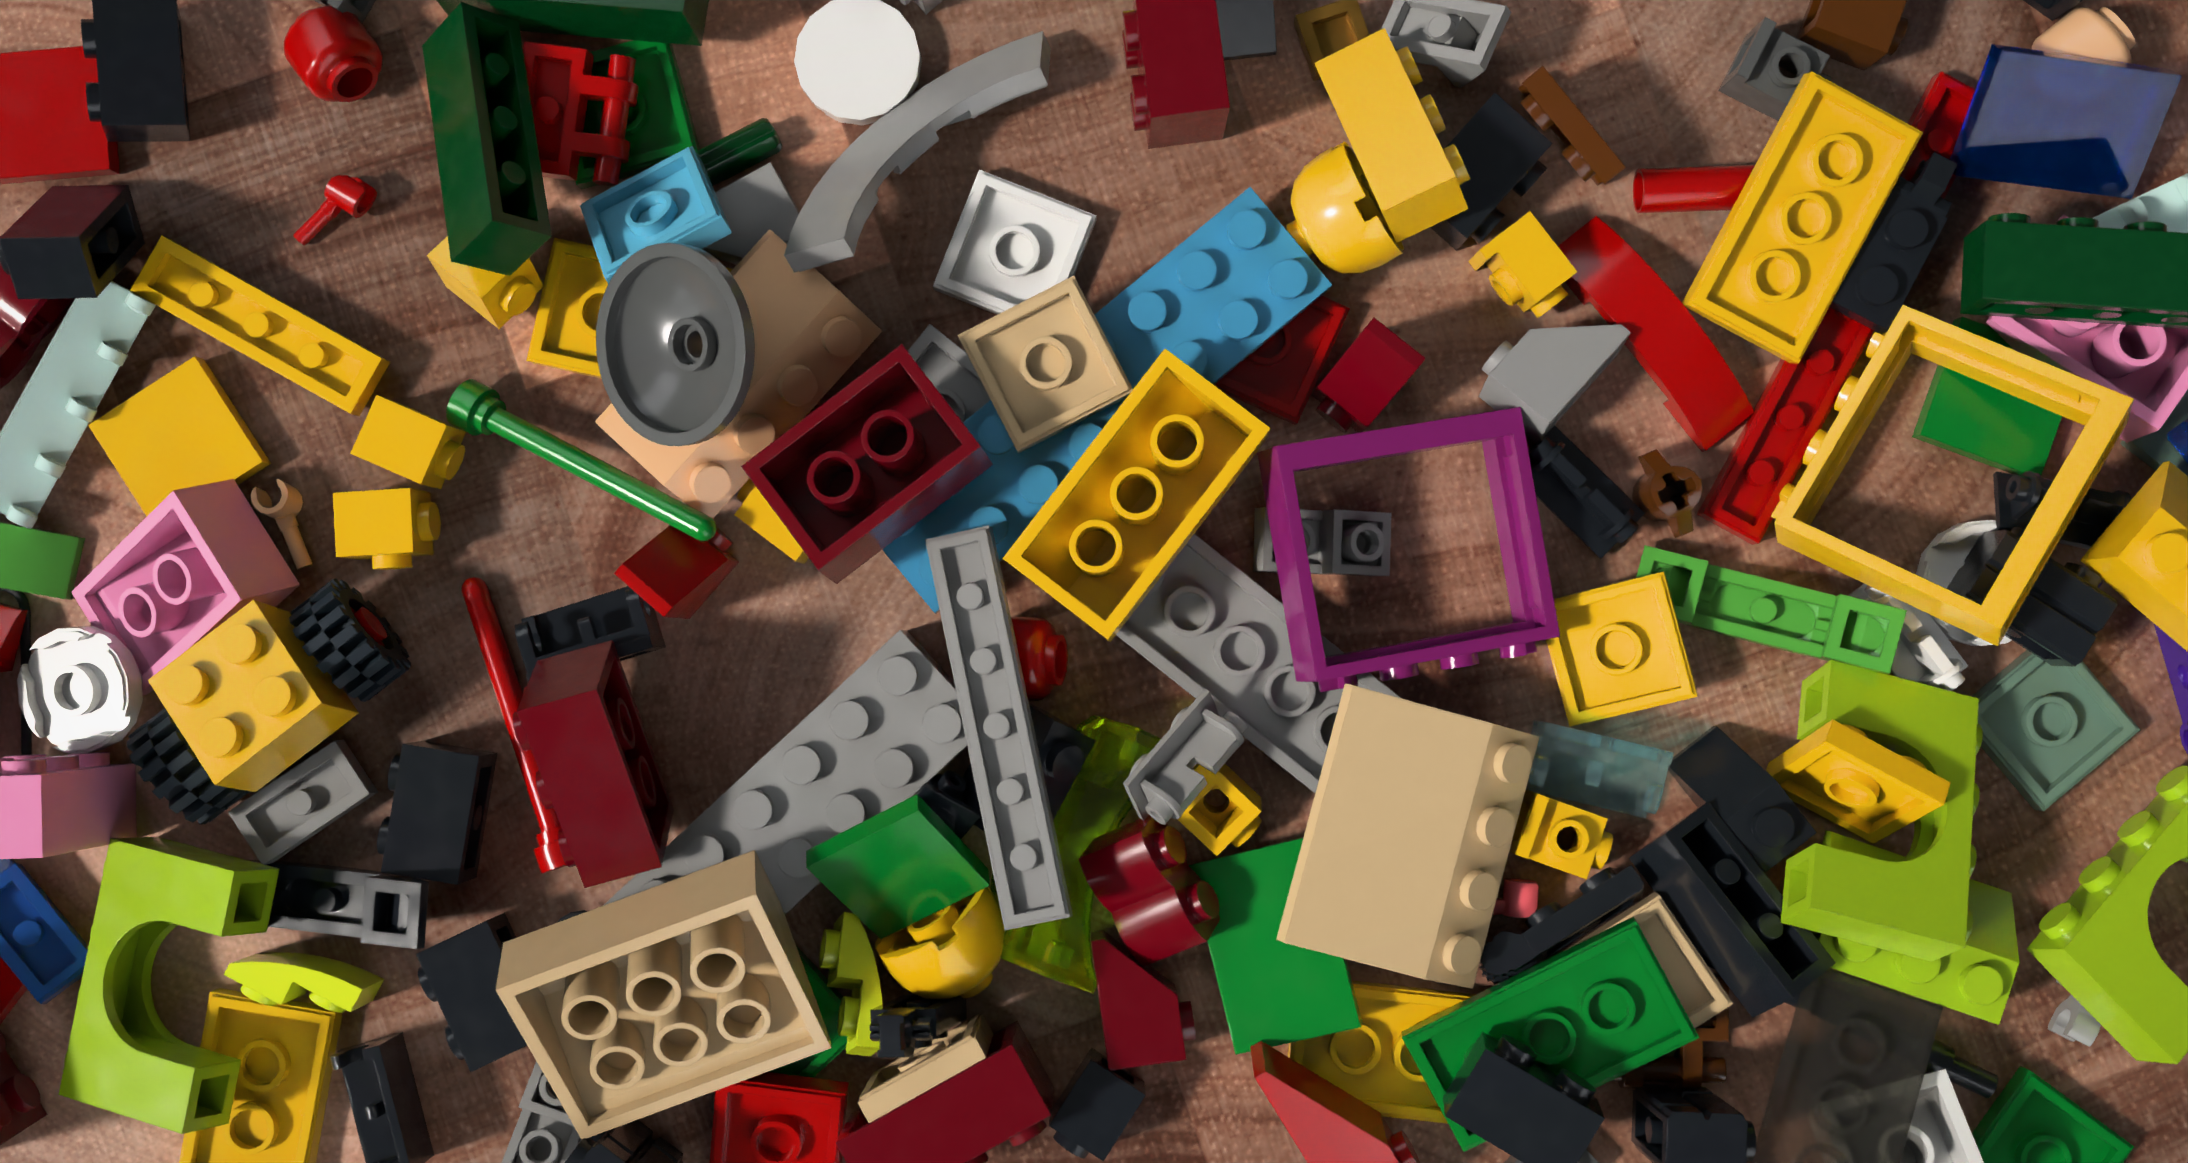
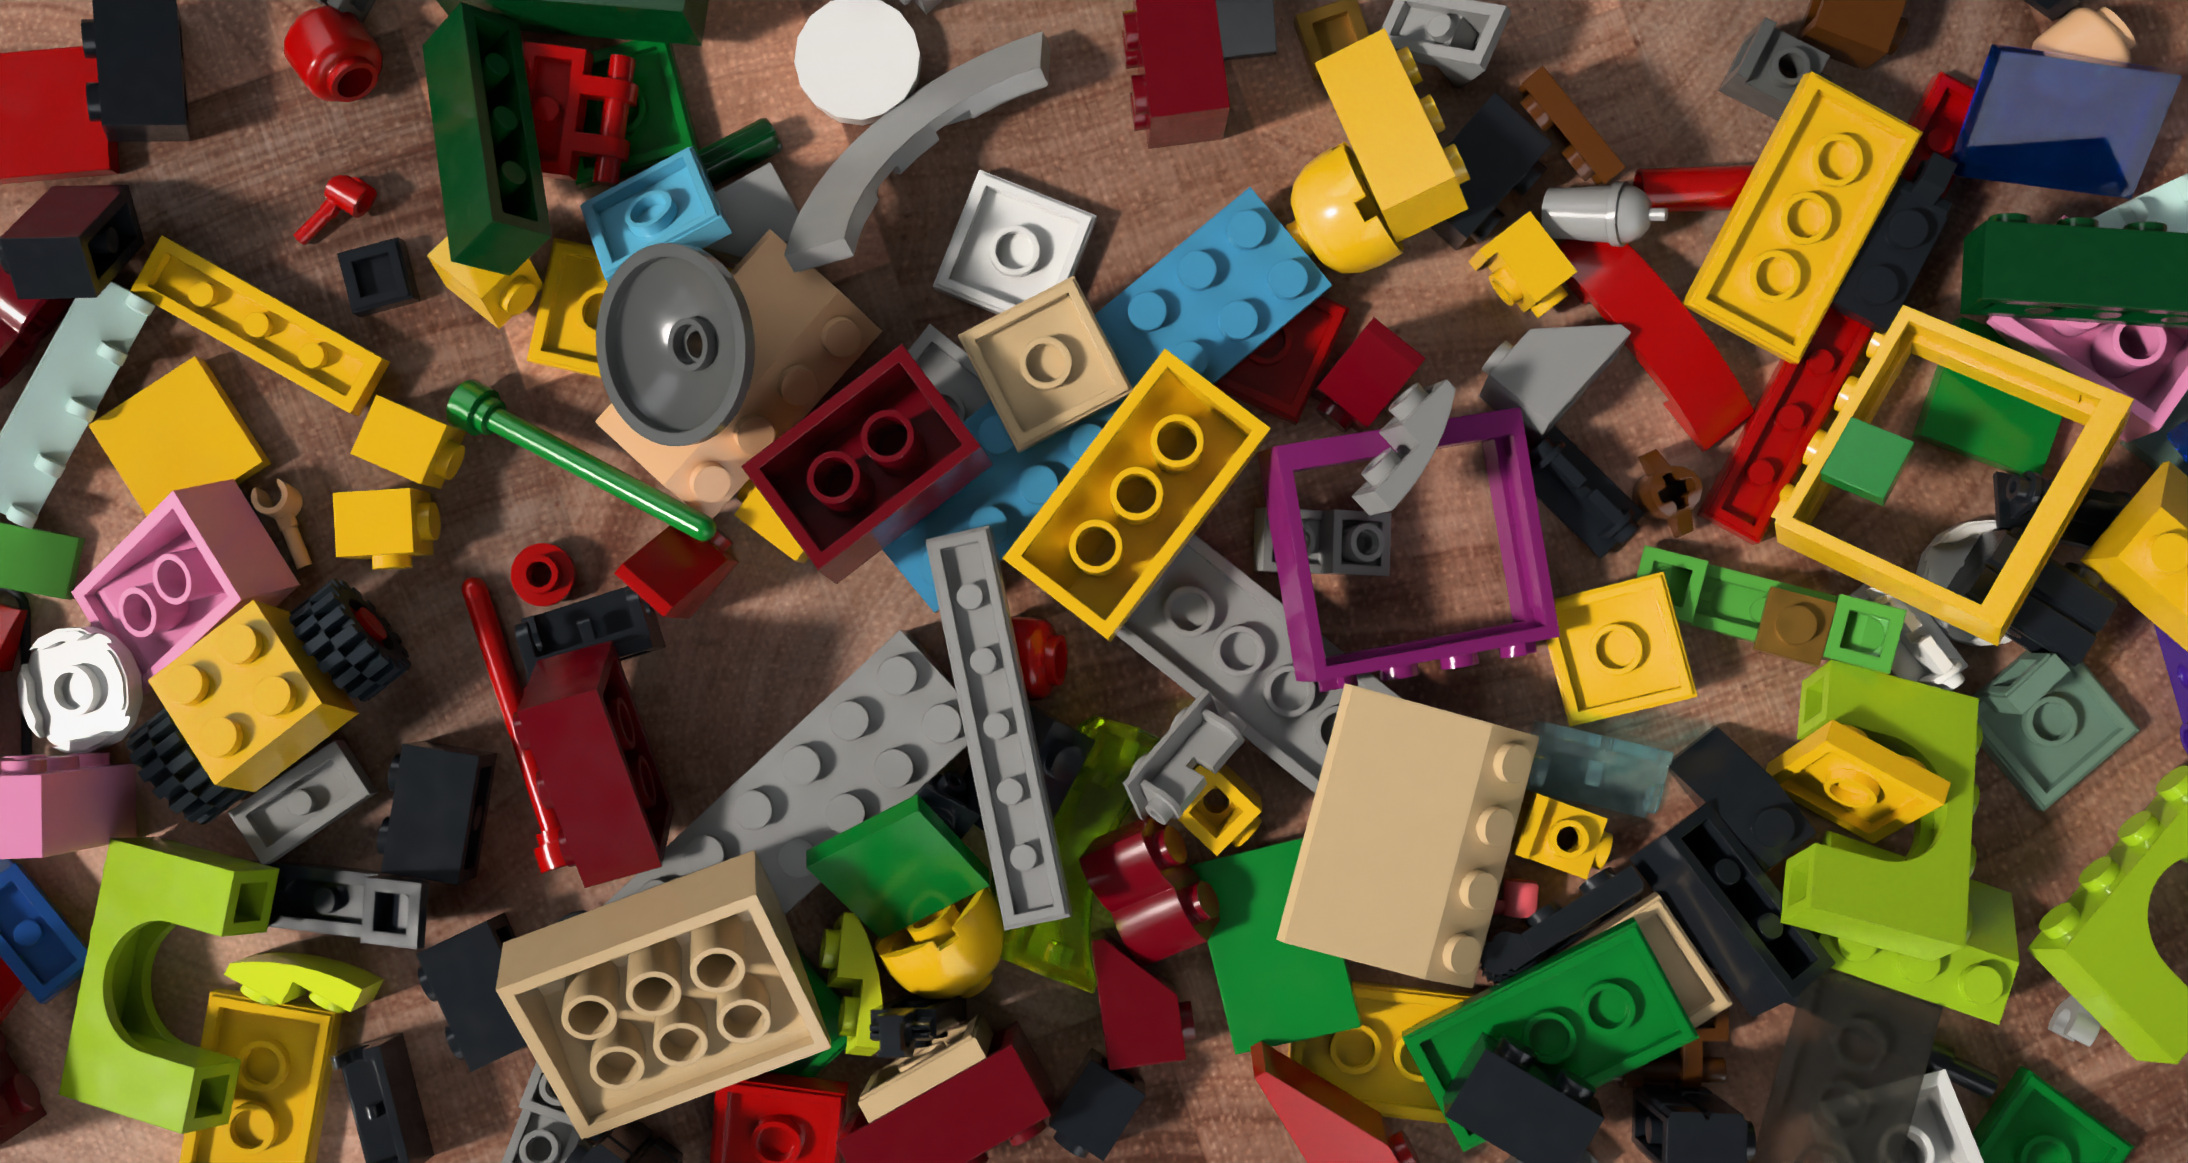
(378, 277): none -> black tile
(562, 577): none -> red plate
(1414, 435): none -> light grey slope
(1599, 213): none -> light grey piece
(1794, 626): none -> pearl gold plate
(1867, 461): none -> green tile
(2024, 682): none -> sand green tile

